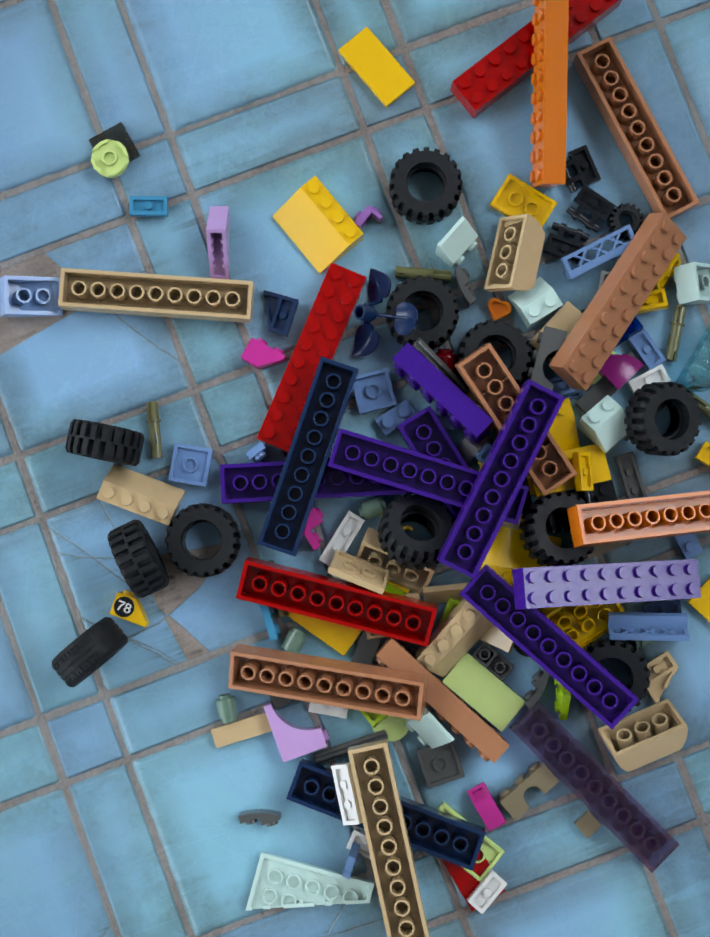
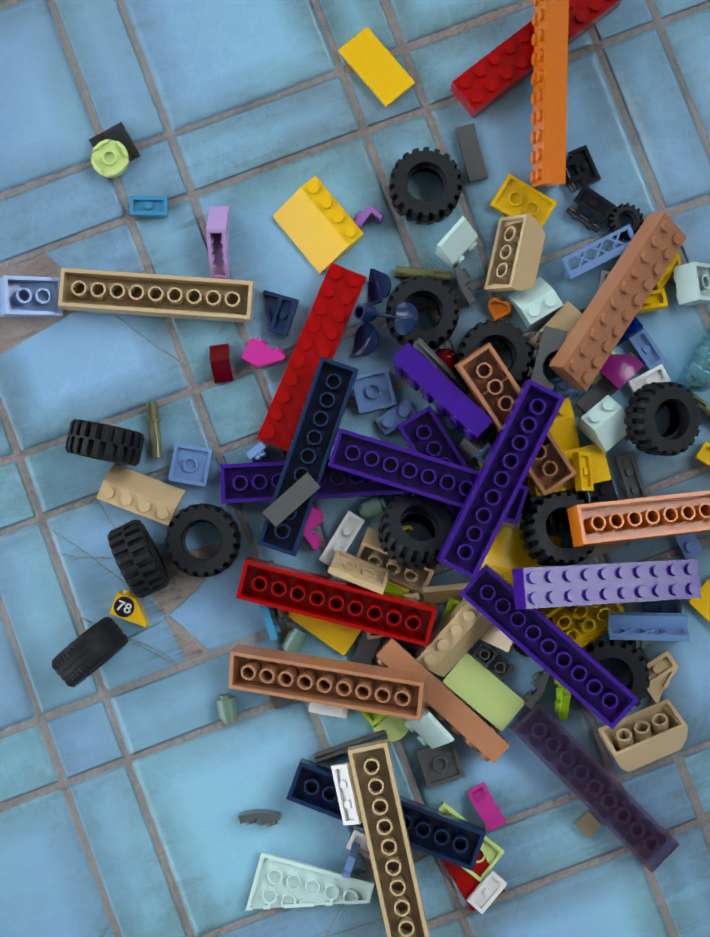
(221, 363): none -> dark red slope
(240, 730): tan tile -> none
(291, 499): none -> dark grey tile
(292, 739): lavender arch -> none
(471, 153): none -> dark grey tile
(513, 798): dark tan arch -> none
(559, 246): black plate -> none
(635, 129): nougat brick -> none
(675, 333): olive axle -> none

